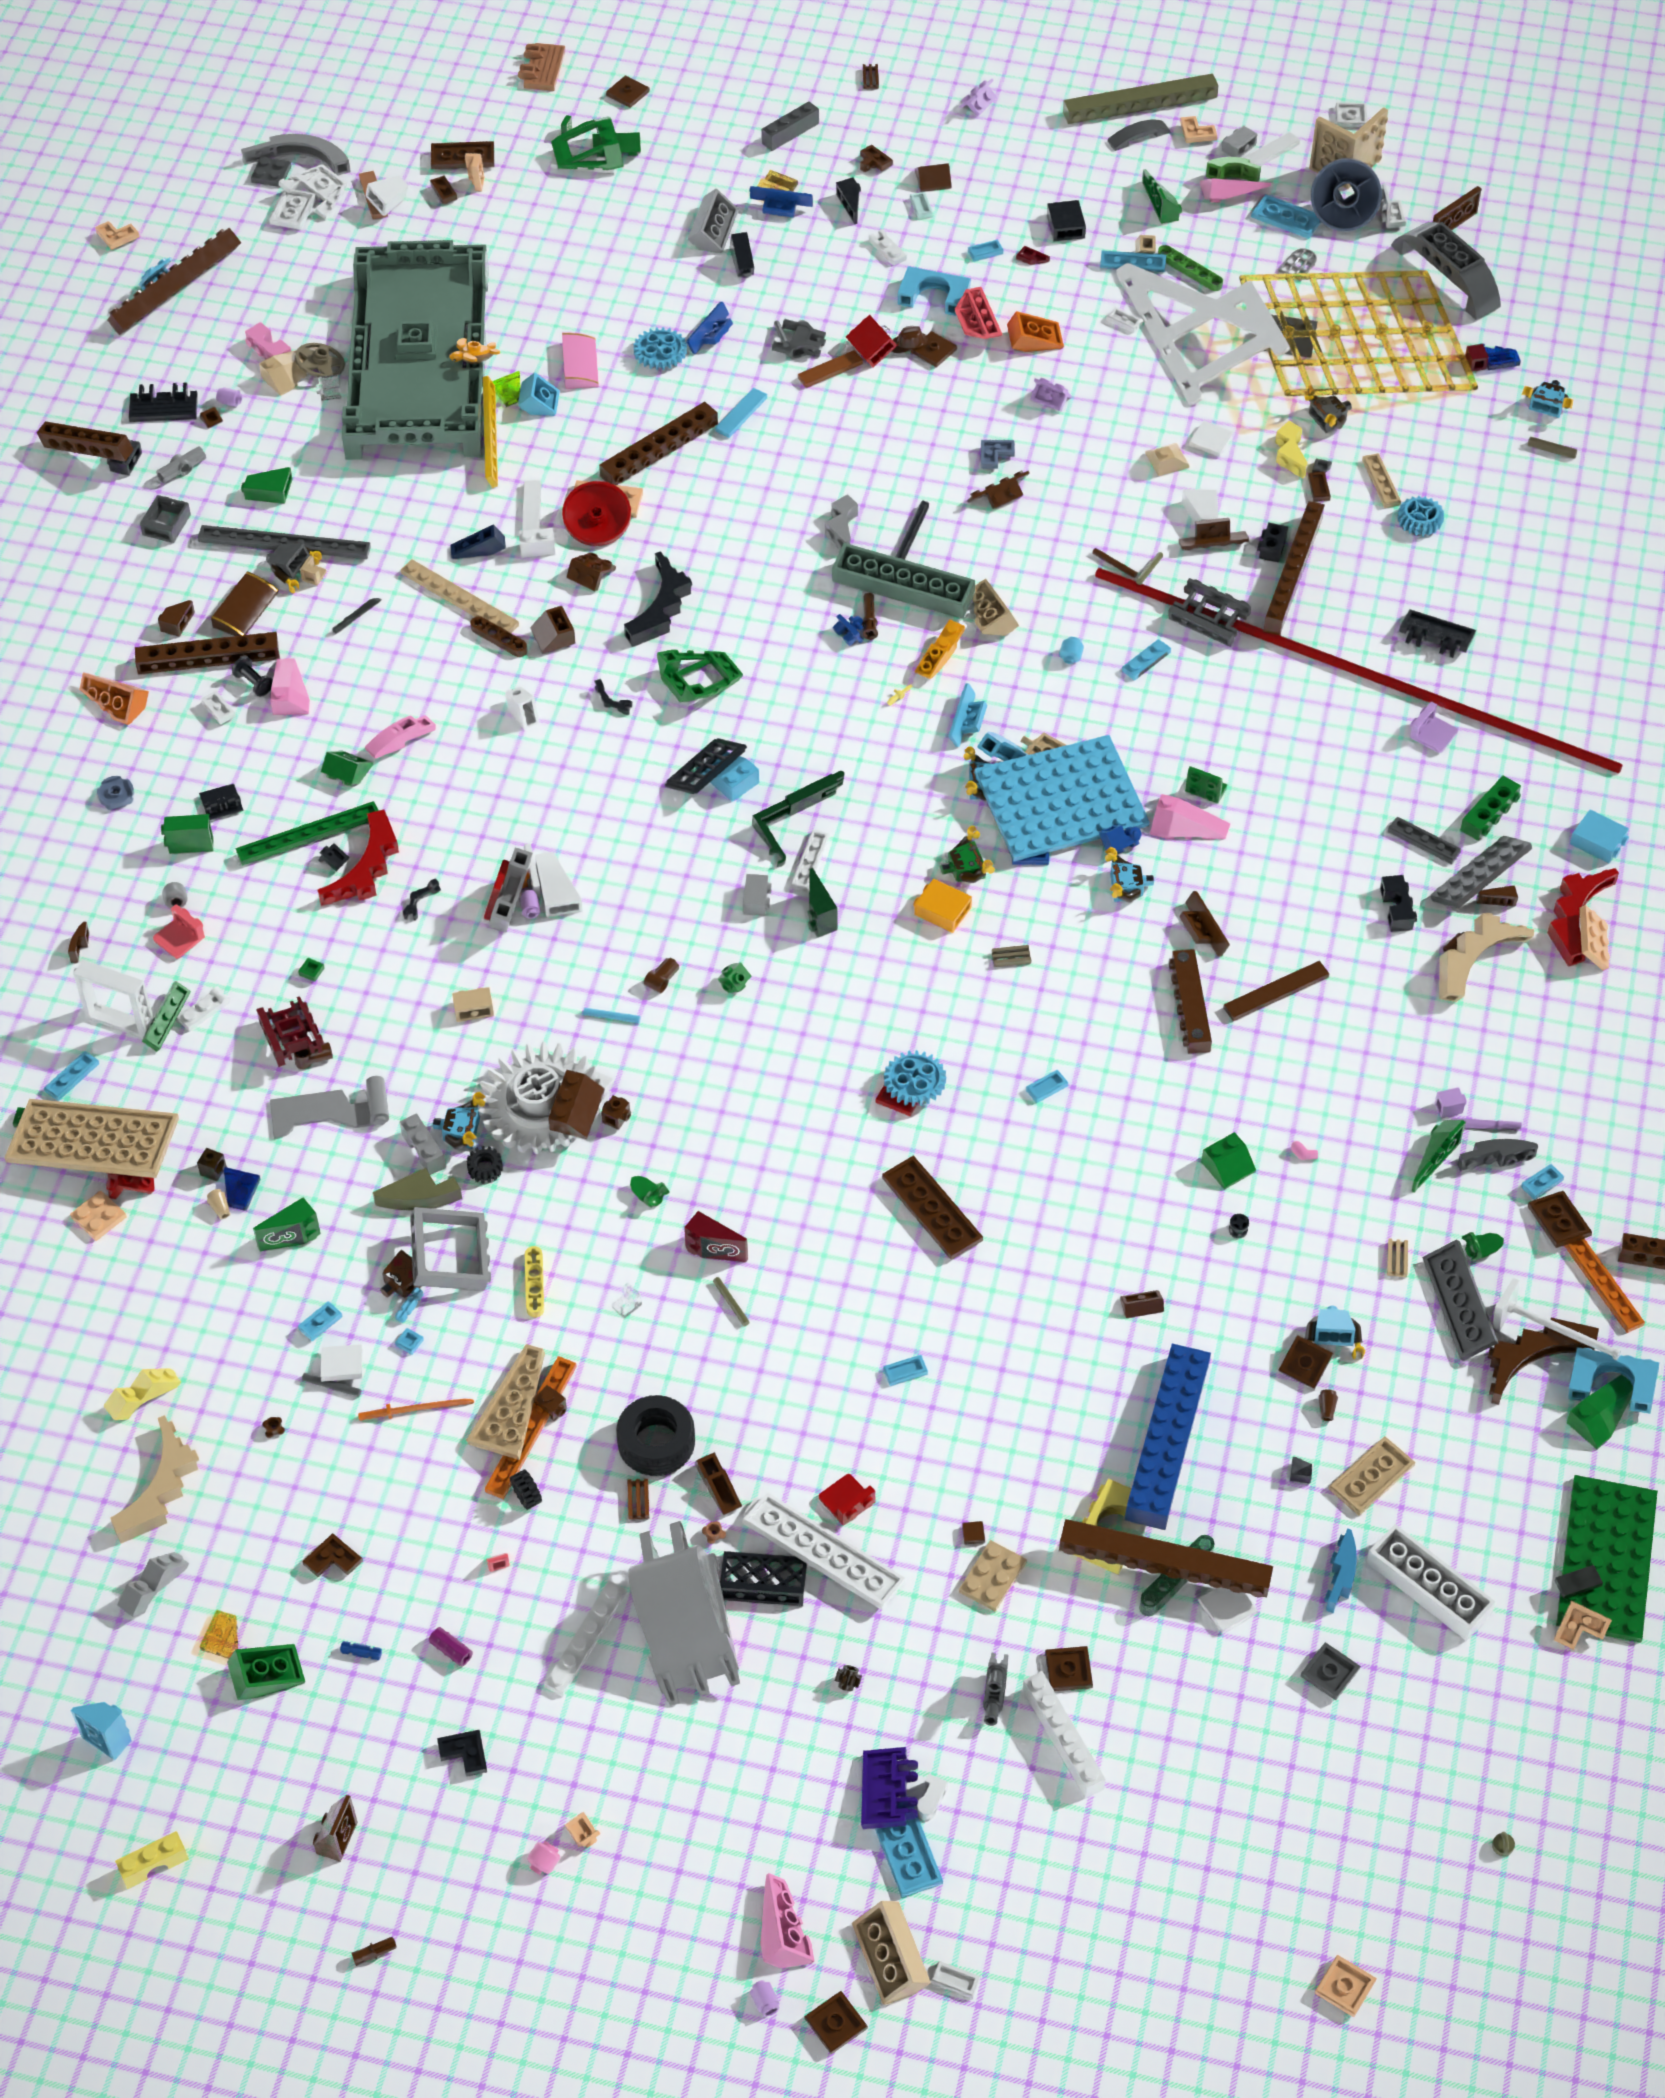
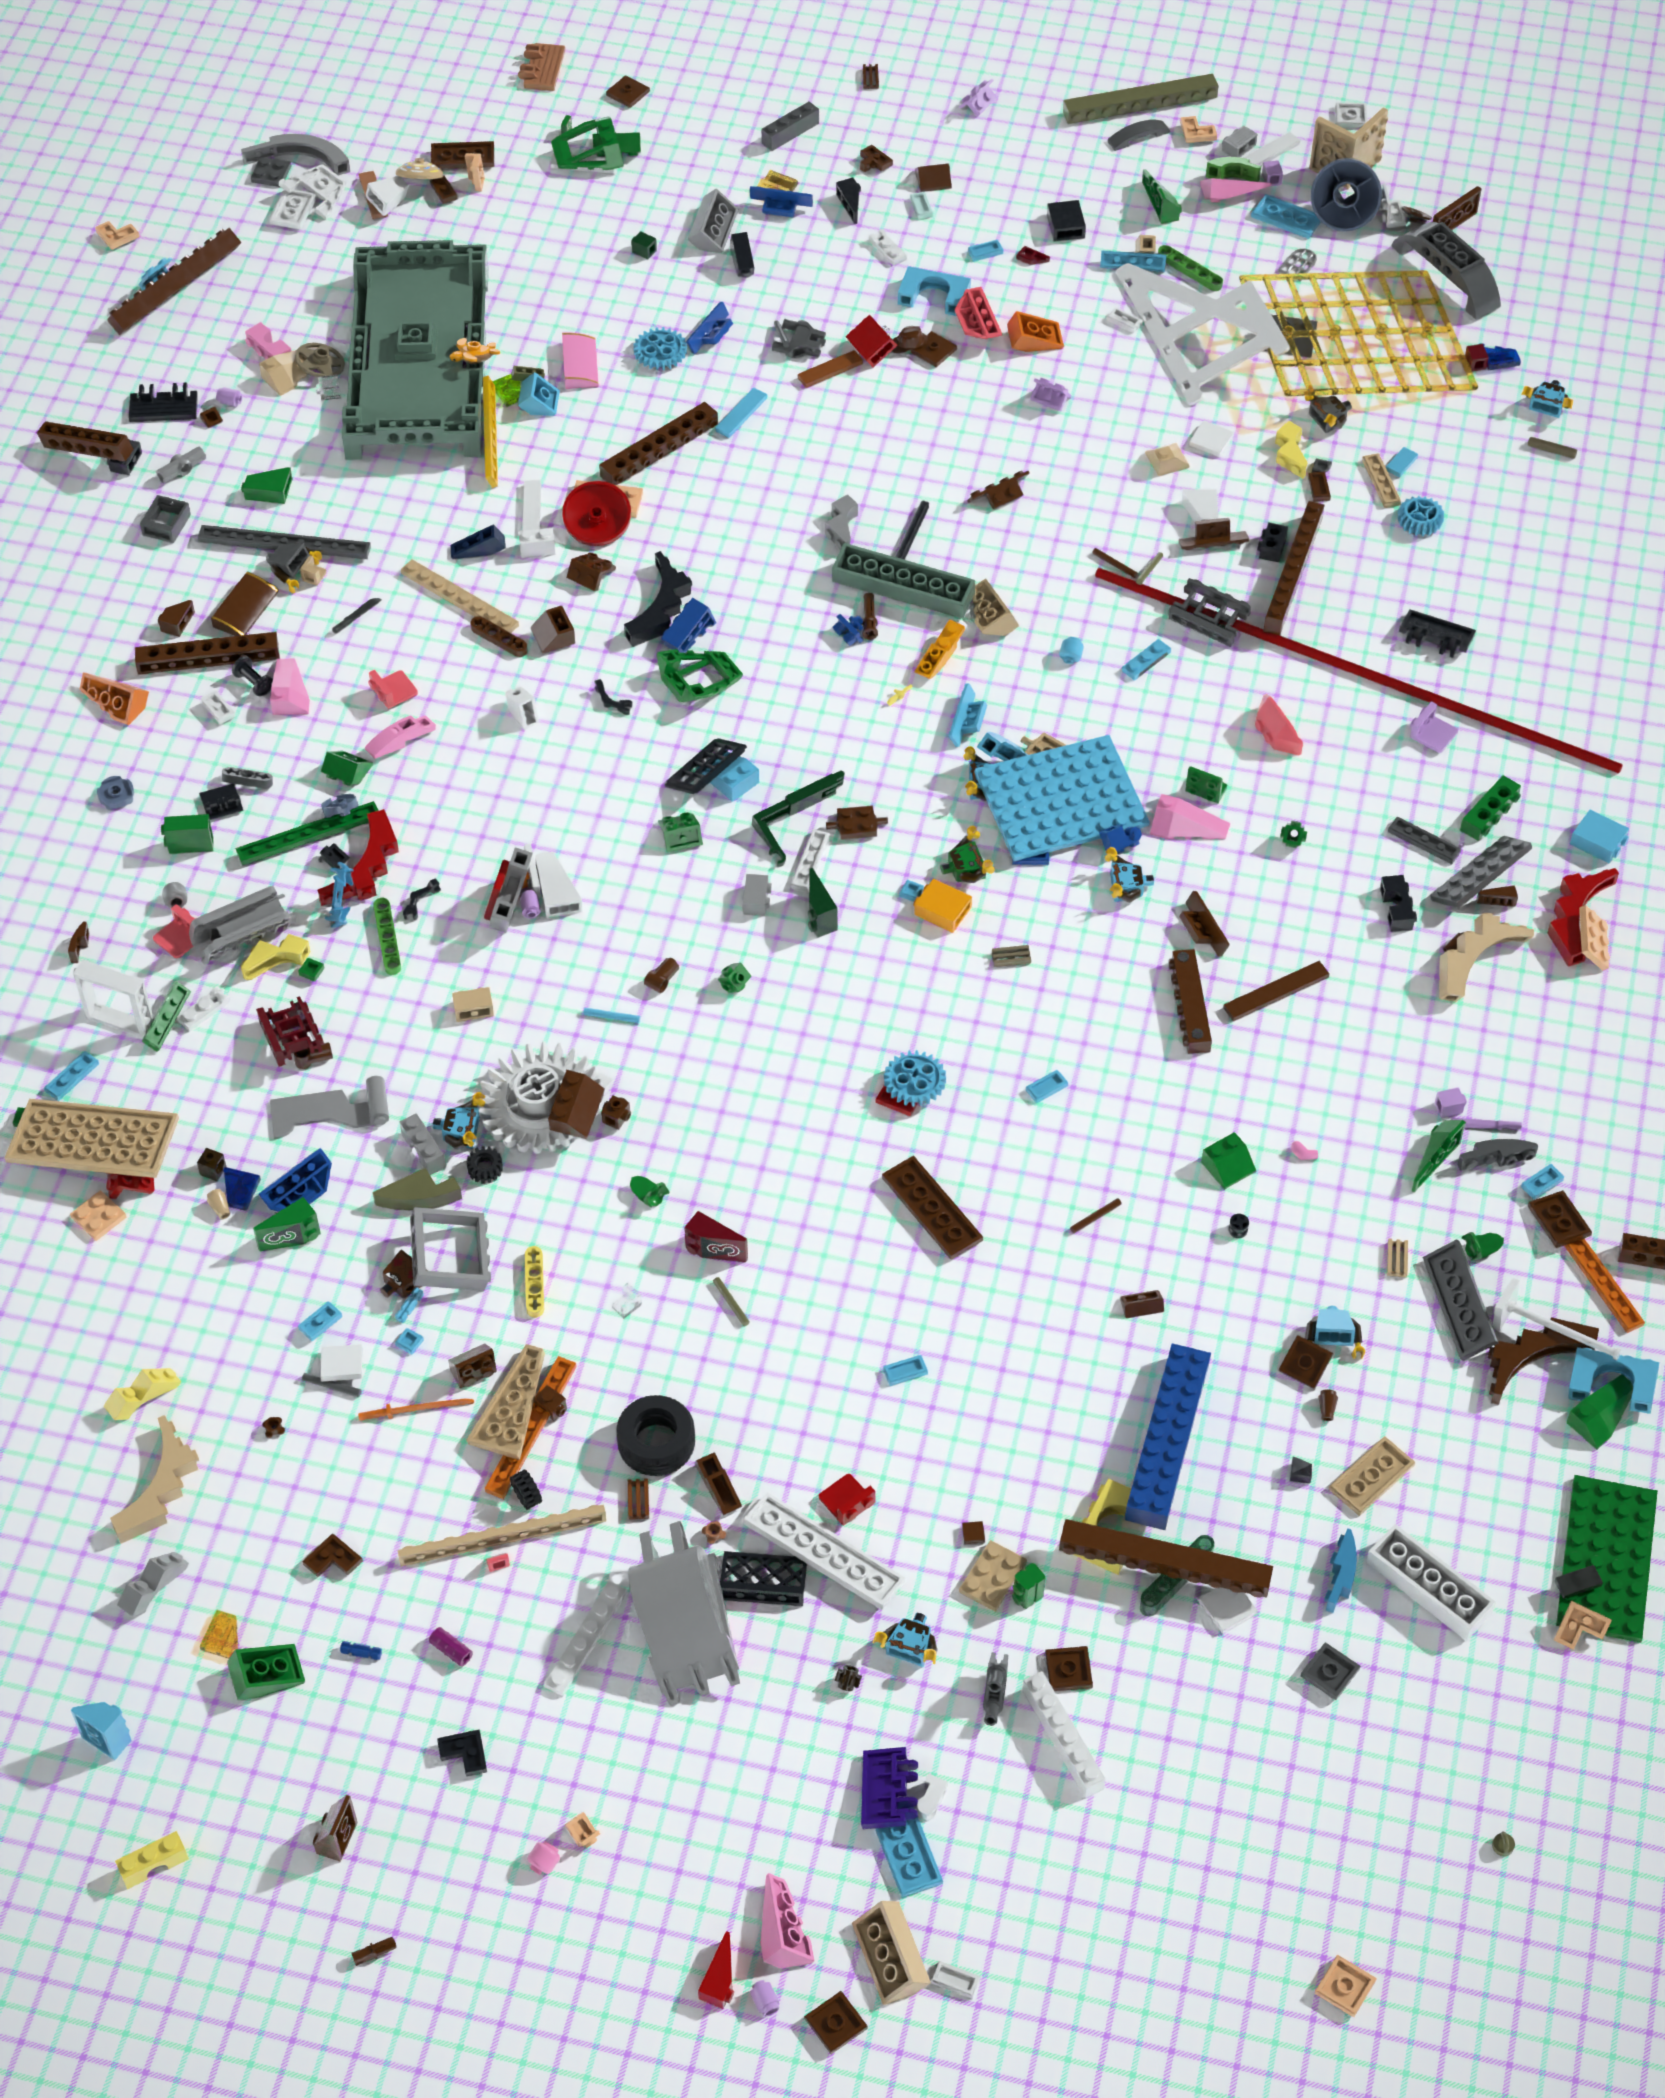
(240, 923): none -> light grey piece
(247, 777): none -> dark grey beam
(267, 956): none -> light yellow arch
(305, 1179): none -> blue wedge
(337, 912): none -> dark azure piece
(341, 805): none -> sand blue plate
(390, 942): none -> bright green beam
(392, 688): none -> coral bracket
(419, 170): none -> tan dish
(473, 1365): none -> reddish brown slope
(497, 1536): none -> tan plate
(520, 373): none -> olive piece
(644, 245): none -> dark green brick
(681, 831): none -> green bracket
(688, 626): none -> blue wedge
(717, 1983): none -> red slope
(856, 822): none -> reddish brown plate
(909, 1640): none -> torso
(911, 890): none -> medium azure tile
(993, 449): sand blue plate -> none
(1028, 1586): none -> green brick
(1096, 1215): none -> reddish brown bar
(1272, 172): none -> lavender brick
(1277, 727): none -> coral wedge
(1290, 840): none -> green brick
(1401, 462): none -> medium azure tile
(1415, 215): none -> reddish brown dish

